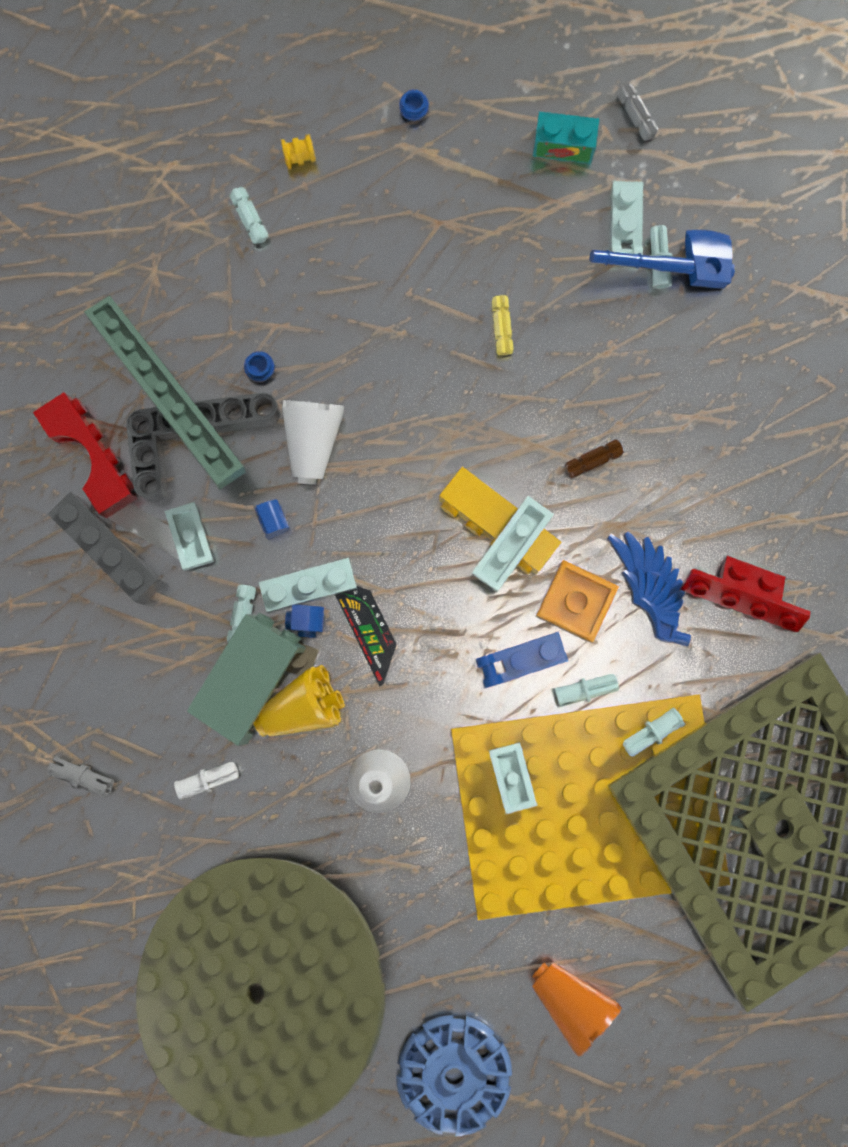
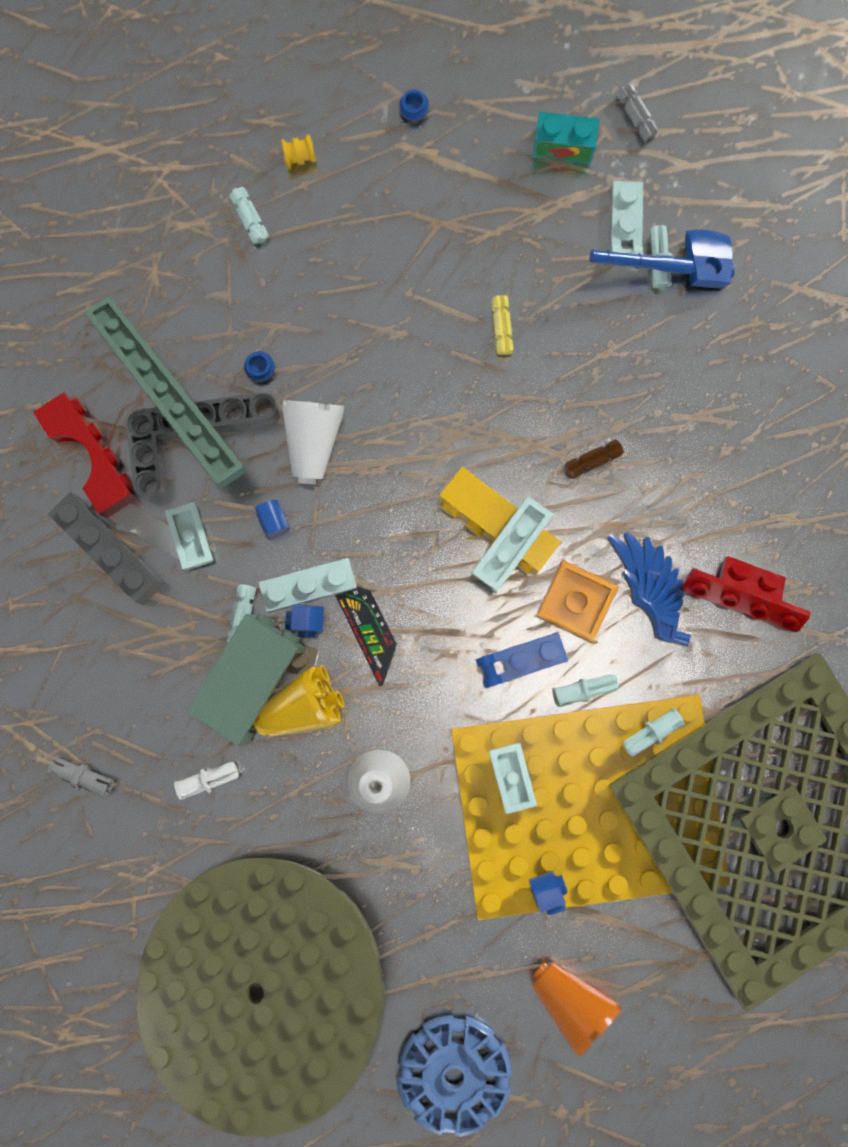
(549, 892): none -> blue plate

